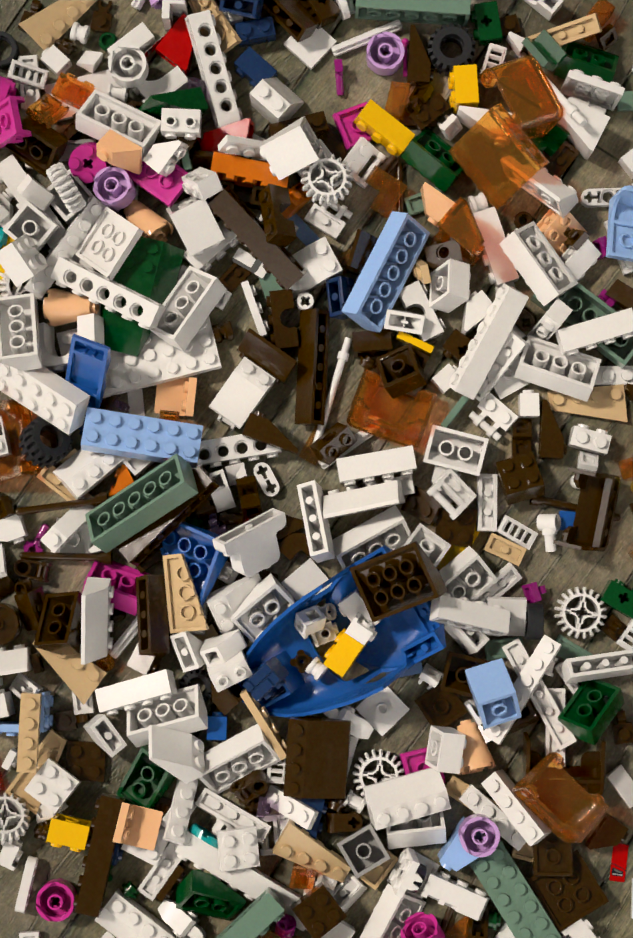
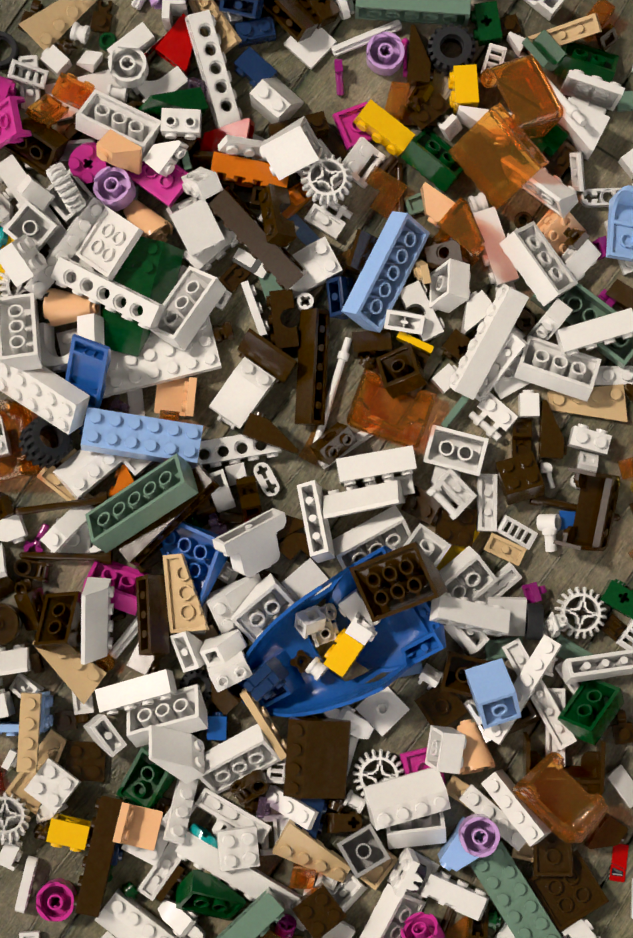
(547, 468): none -> white hand
(554, 625): none -> white hinge
(577, 171): none -> white slope

